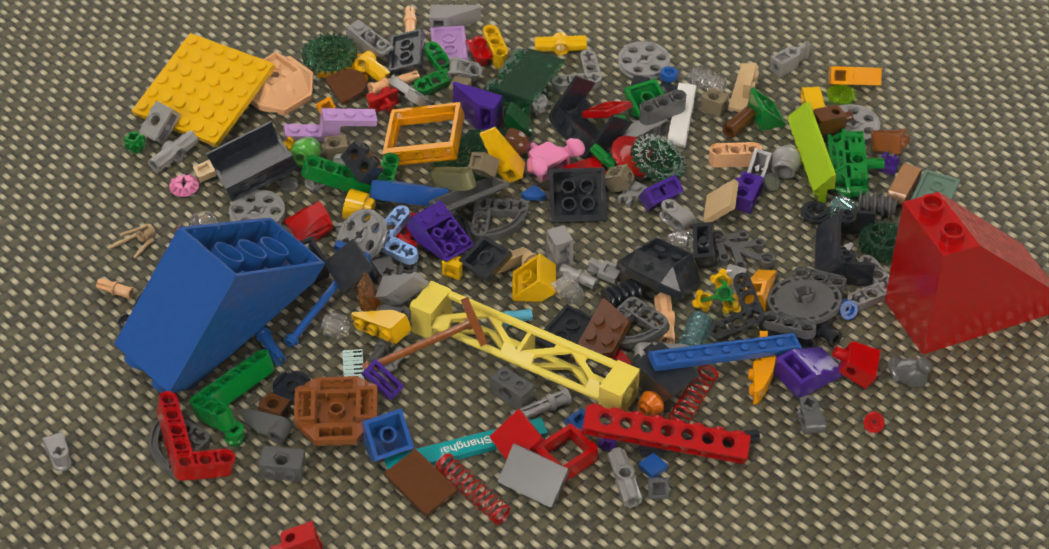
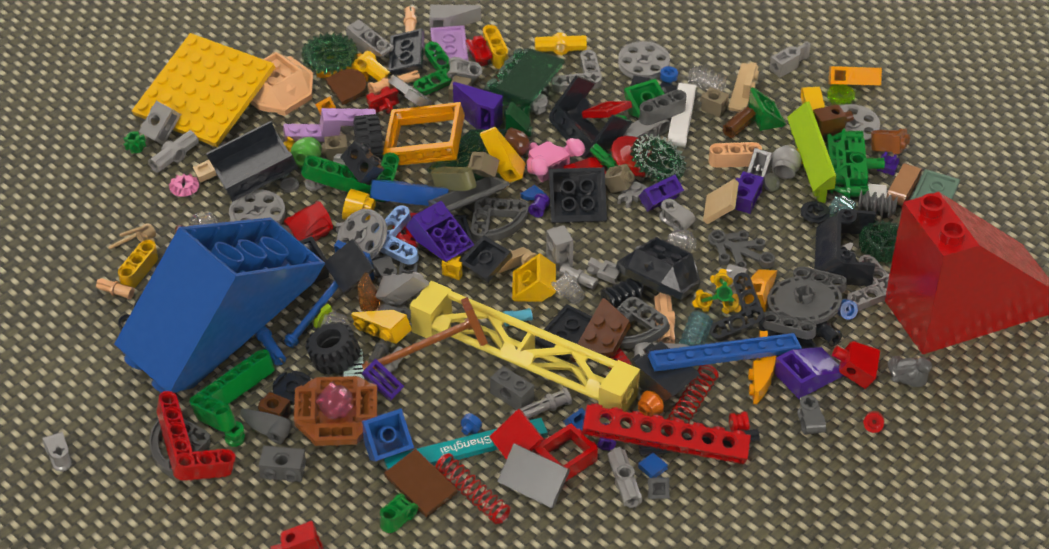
(138, 264): none -> yellow beam
(324, 310): none -> lime tile
(332, 348): none -> black tyre
(335, 401): none -> clear pink piece
(368, 130): none -> black tyre
(397, 513): none -> green piece
(470, 424): none -> blue tile
(540, 203): none -> dark purple bush
(704, 244): black brick -> none
(739, 421): none -> red wheel
(877, 188): none -> white tile

